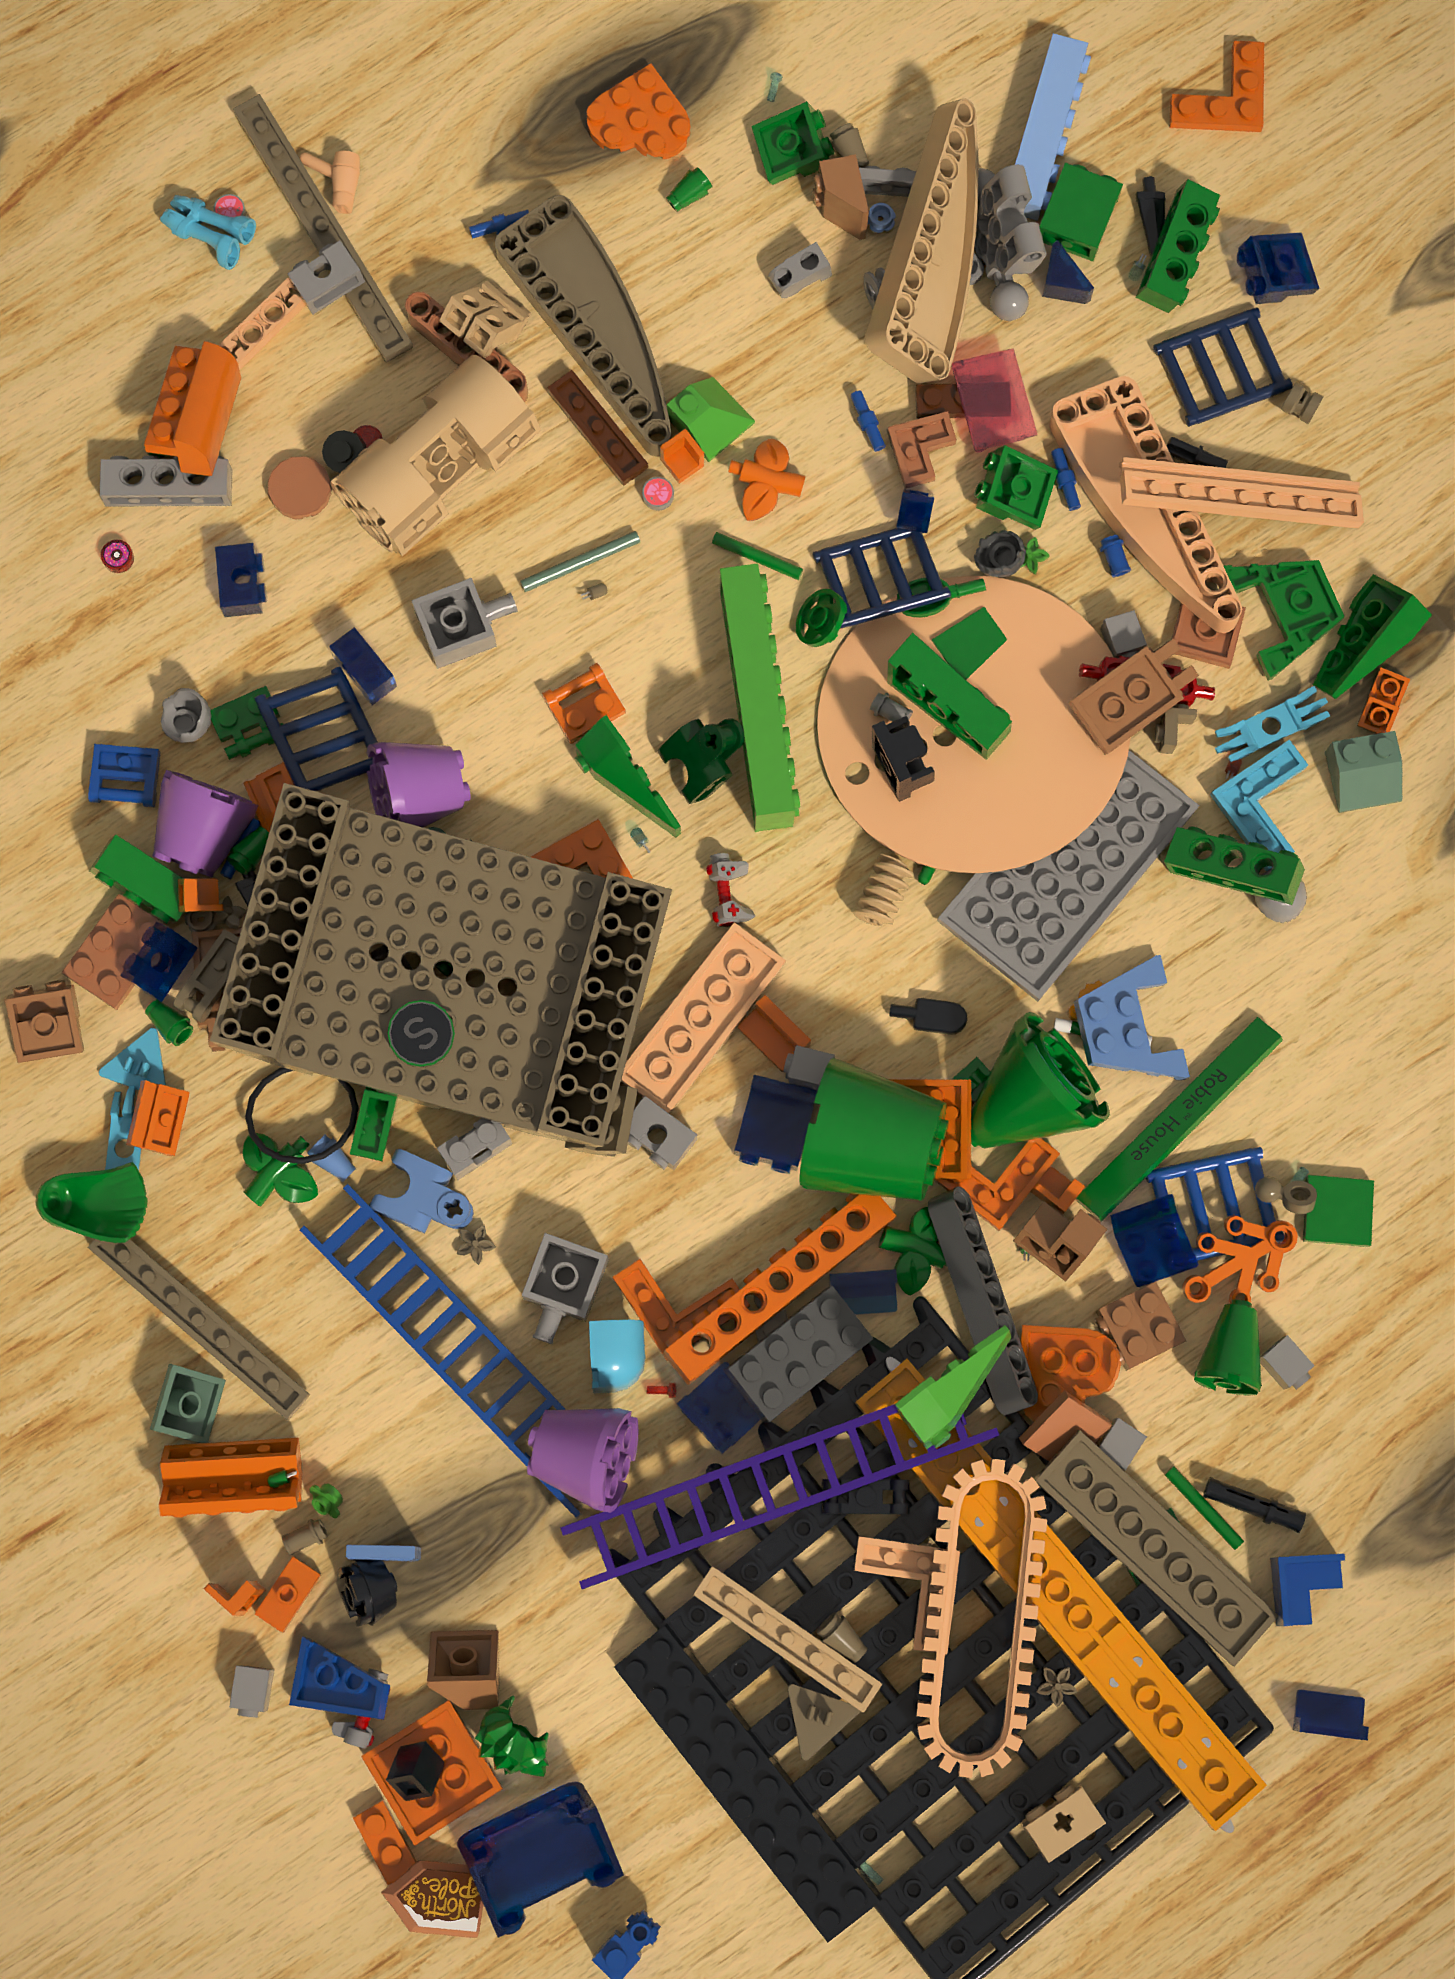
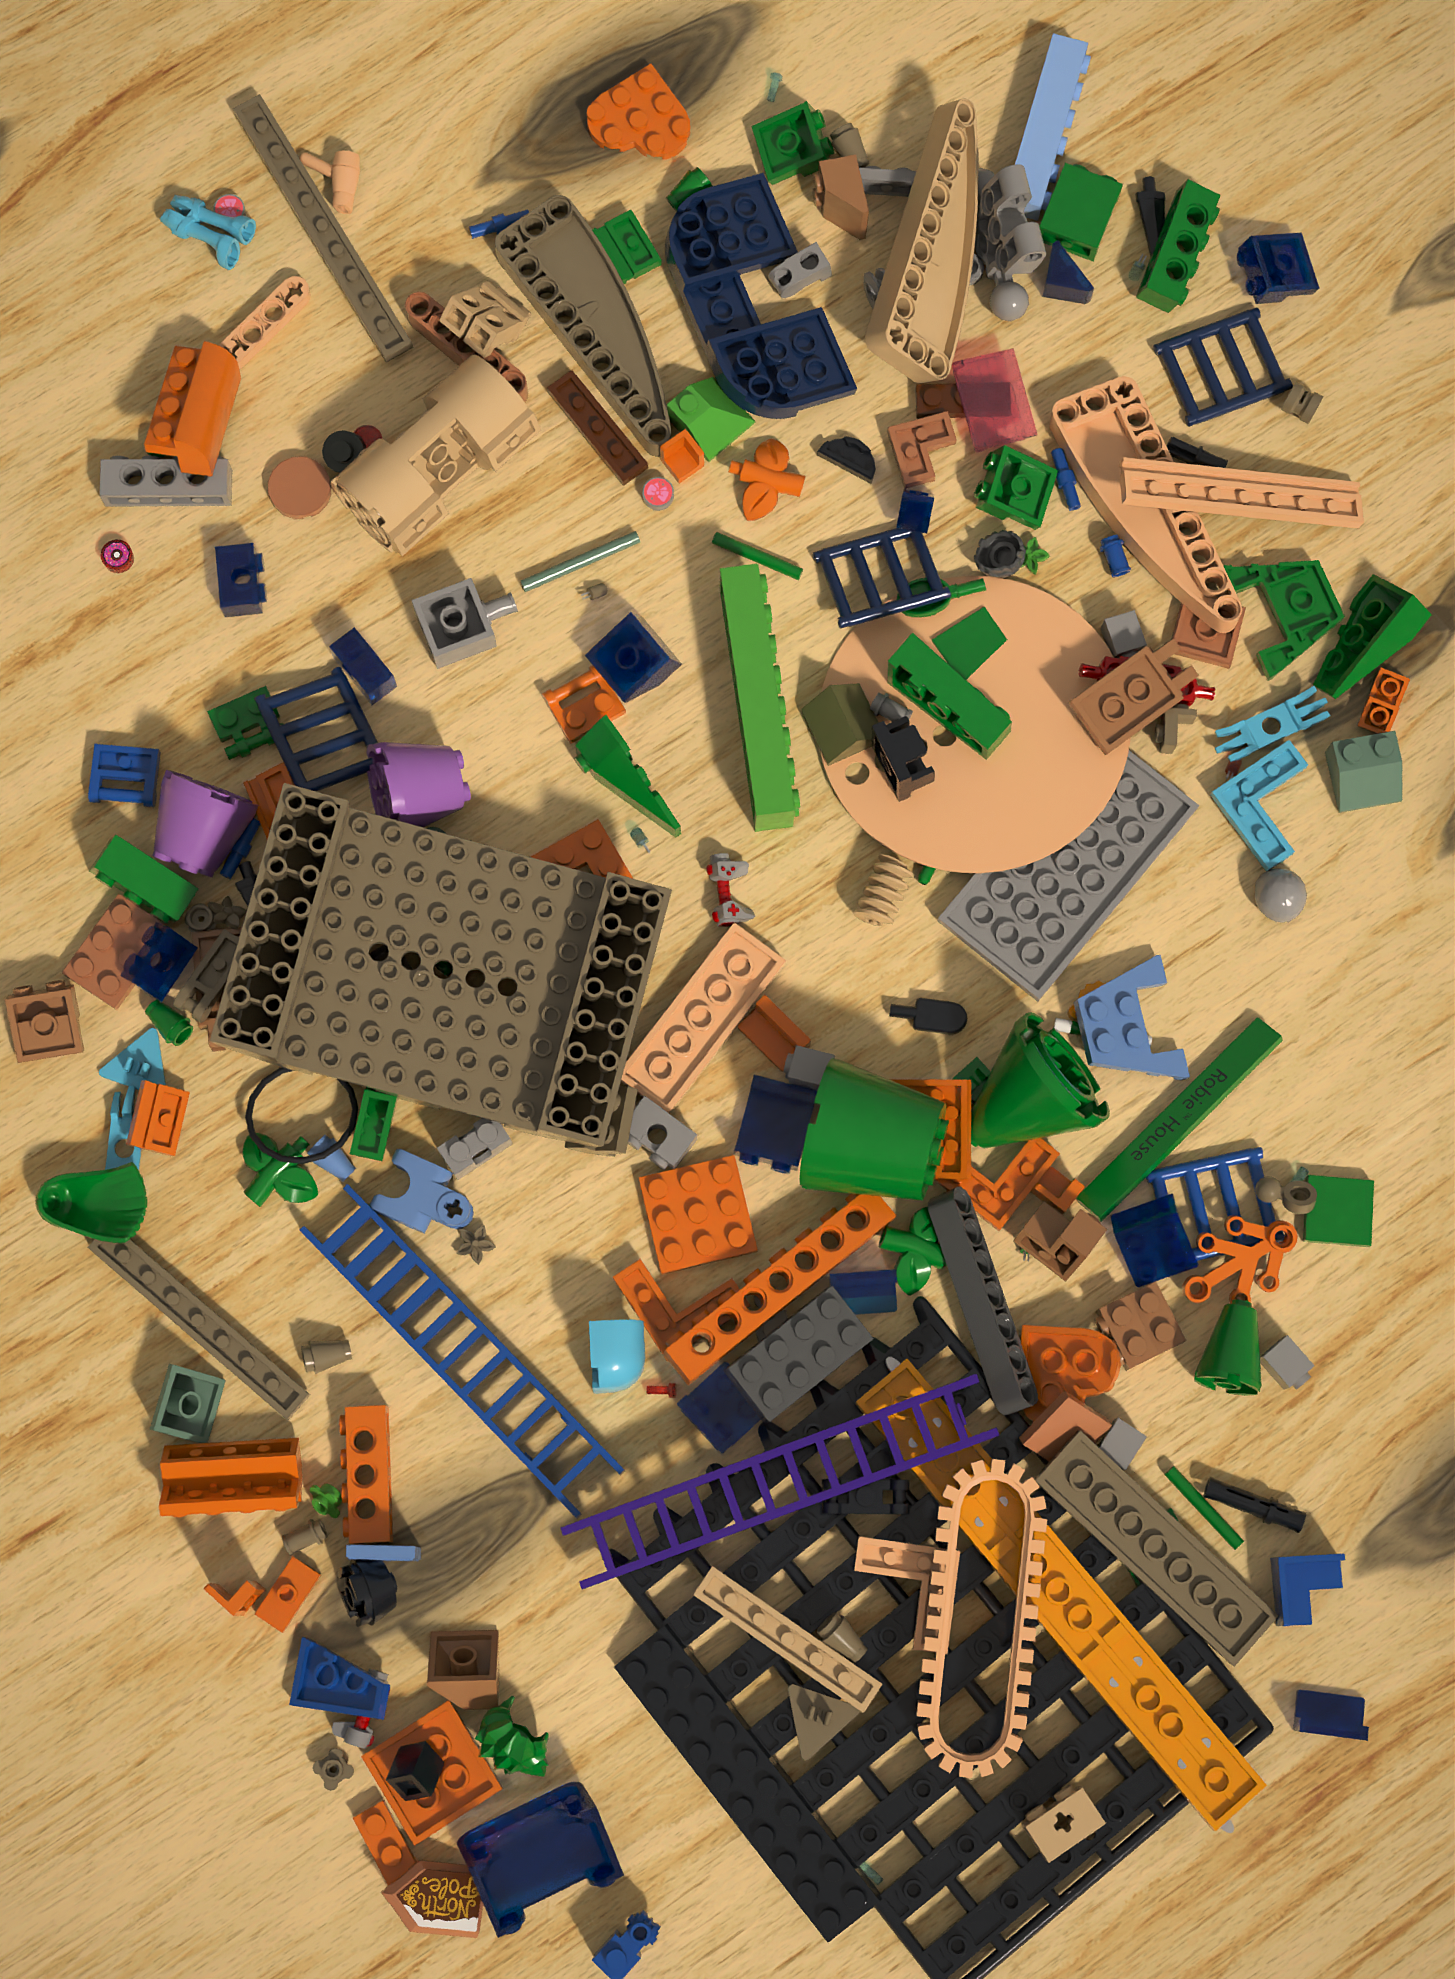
(185, 716): light grey hair -> none
(198, 895): orange panel -> none
(249, 851): green cone -> none
(251, 1690): light grey brick -> none
(280, 1478): green piece -> none
(321, 292): light grey brick -> none
(325, 1354): none -> dark tan cone
(343, 1771): none -> dark tan plate
(379, 1526): none -> orange brick
(421, 1033): black tile -> none
(563, 1283): light grey brick -> none
(585, 1453): medium lavender cone -> none
(628, 246): none -> green plate
(633, 658): none -> clear blue slope
(698, 1214): none -> orange plate
(704, 754): dark green piece -> none
(759, 366): none -> dark blue plate
(822, 620): green wheel -> none
(840, 721): none -> olive slope
(851, 456): none -> black tile
(867, 420): blue bar -> none
(881, 210): light blue plate -> none
(937, 1405): bright green wedge -> none
(1056, 1685): dark tan plant -> none
(1236, 113): orange plate -> none
(1278, 885): green brick -> none

